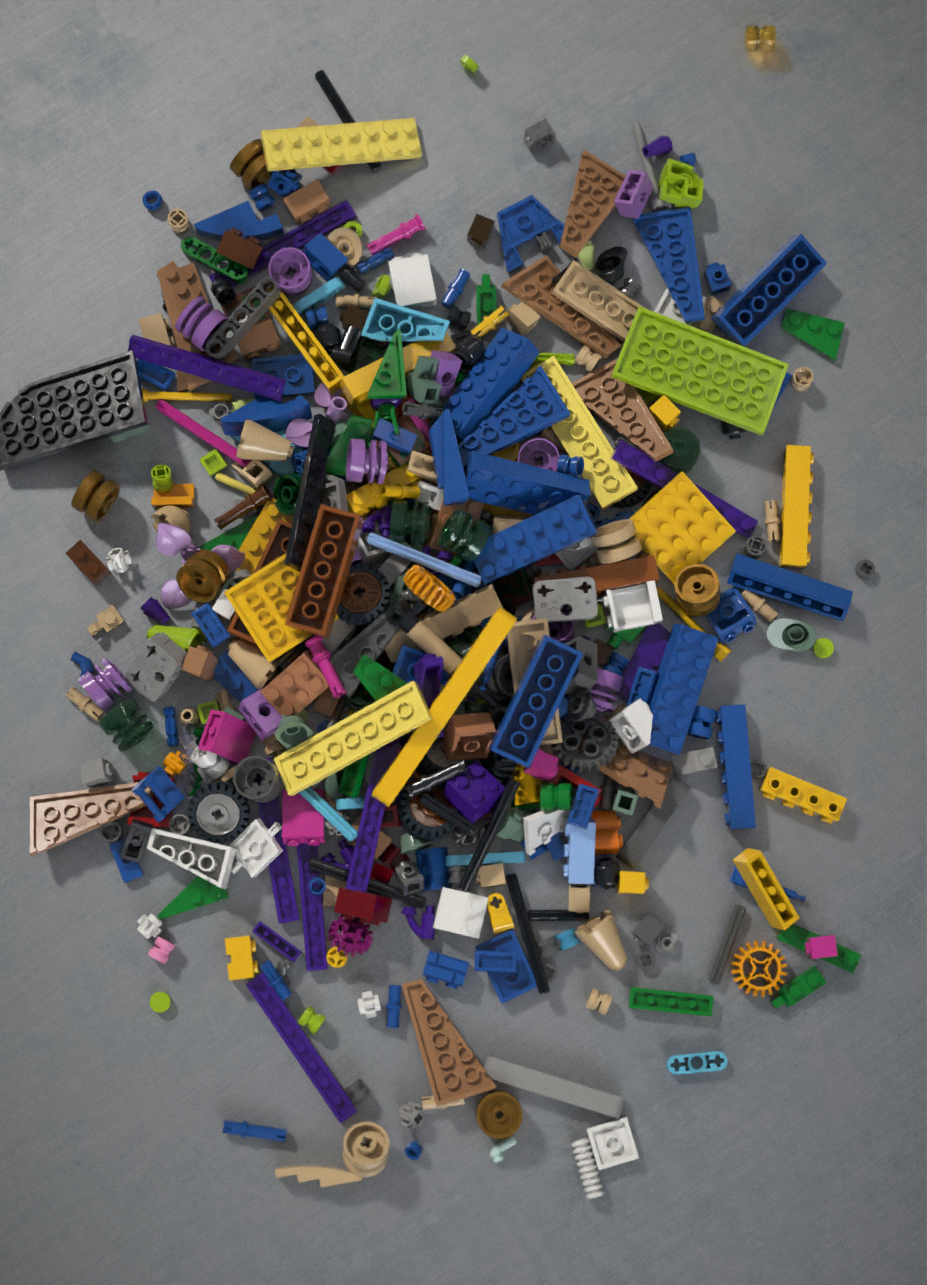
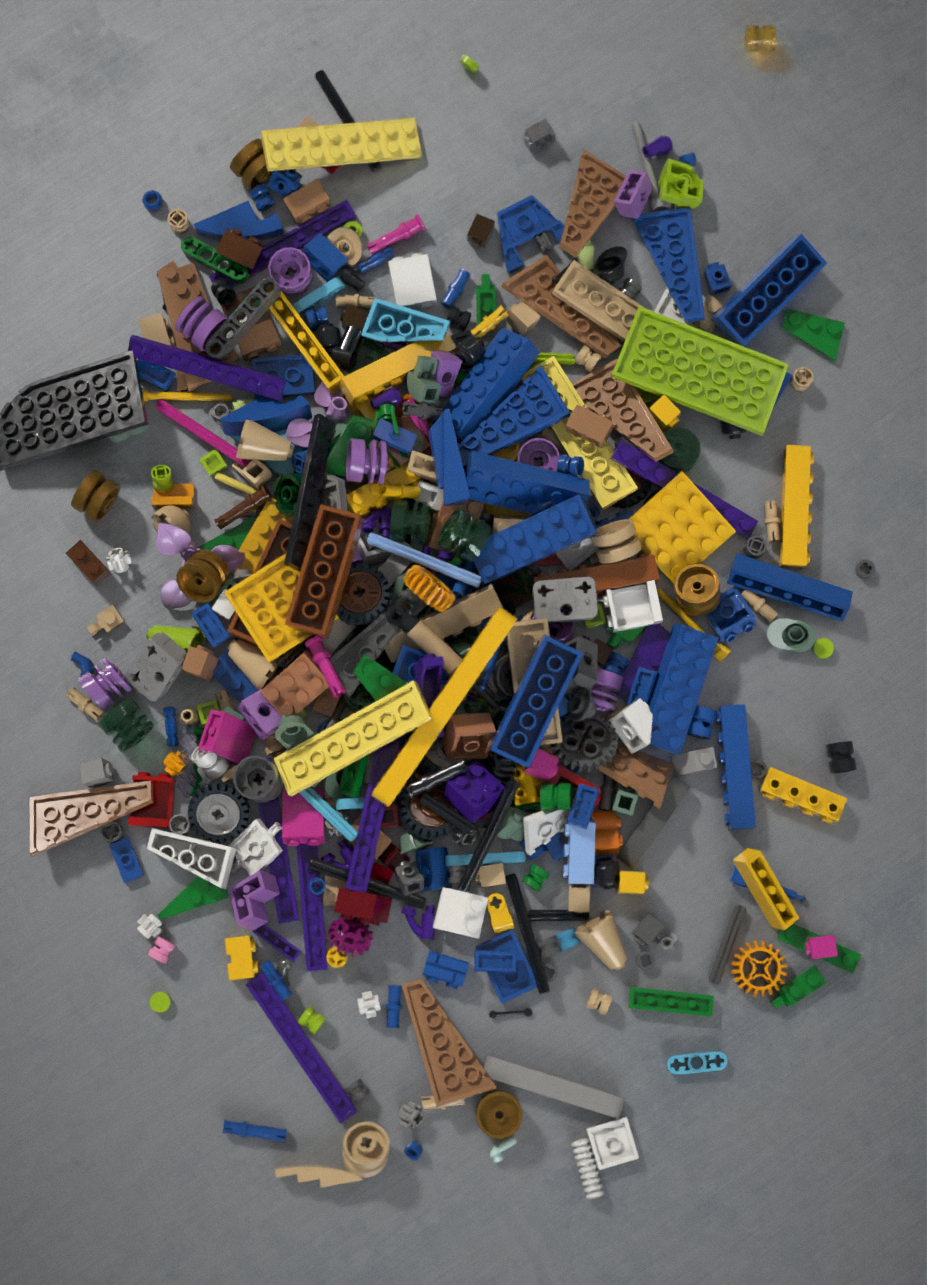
(135, 840): black slope -> none
(155, 611): dark purple cone -> none
(163, 789): blue plate -> none
(249, 899): none -> medium lavender brick
(382, 286): lime plate -> none
(390, 377): green wing -> none
(527, 1012): none -> black hinge
(536, 878): none -> green wheel
(589, 426): none -> medium nougat brick
(838, 764): none -> black wheel

